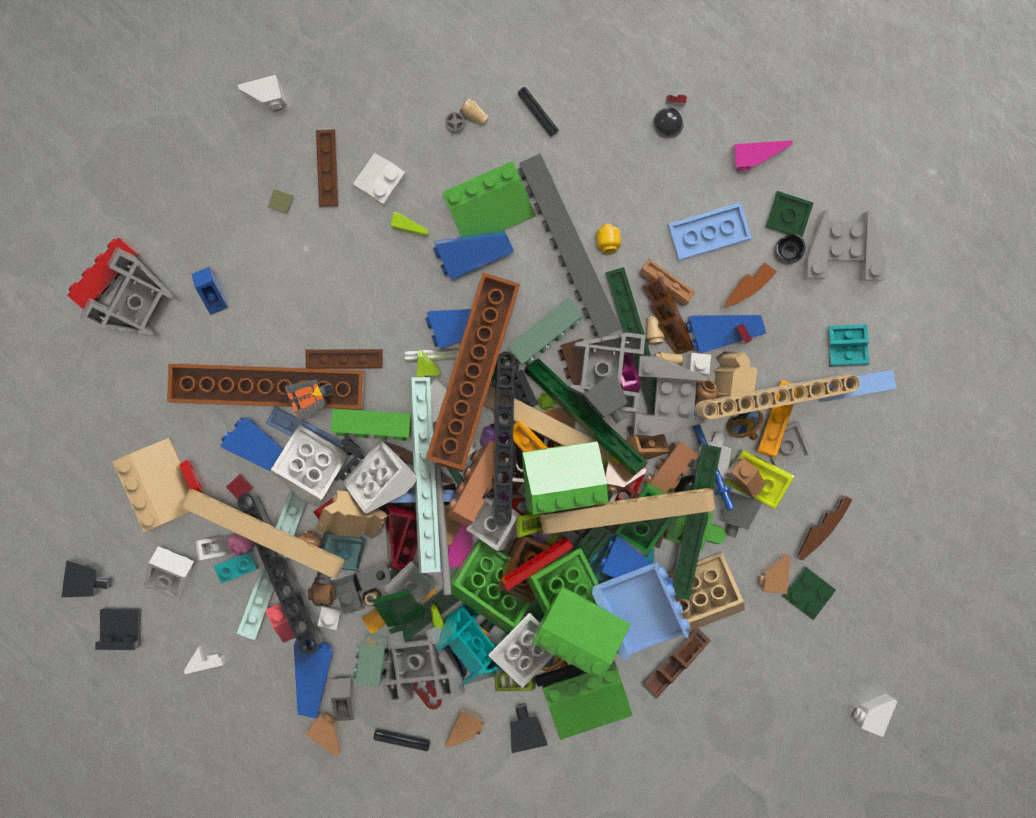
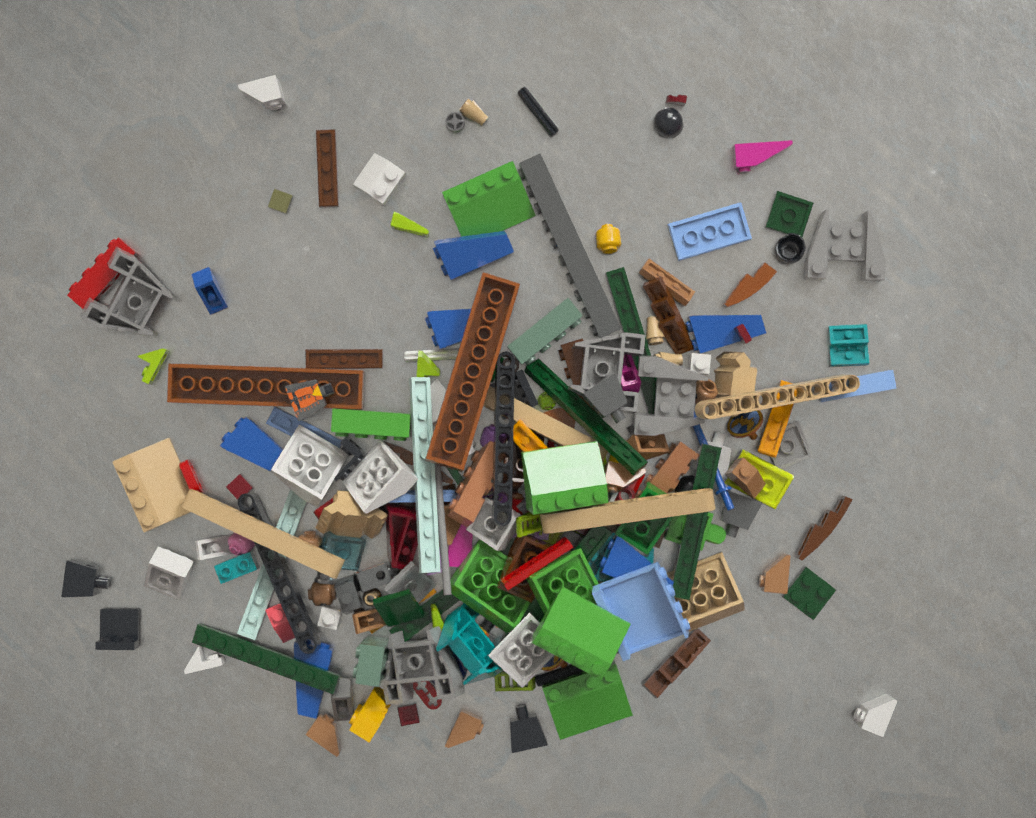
(156, 360): none -> lime slope
(266, 658): none -> dark green plate
(367, 620): none -> medium nougat slope
(370, 715): none -> yellow wedge
(401, 740): black axle -> none
(408, 714): none -> dark red tile

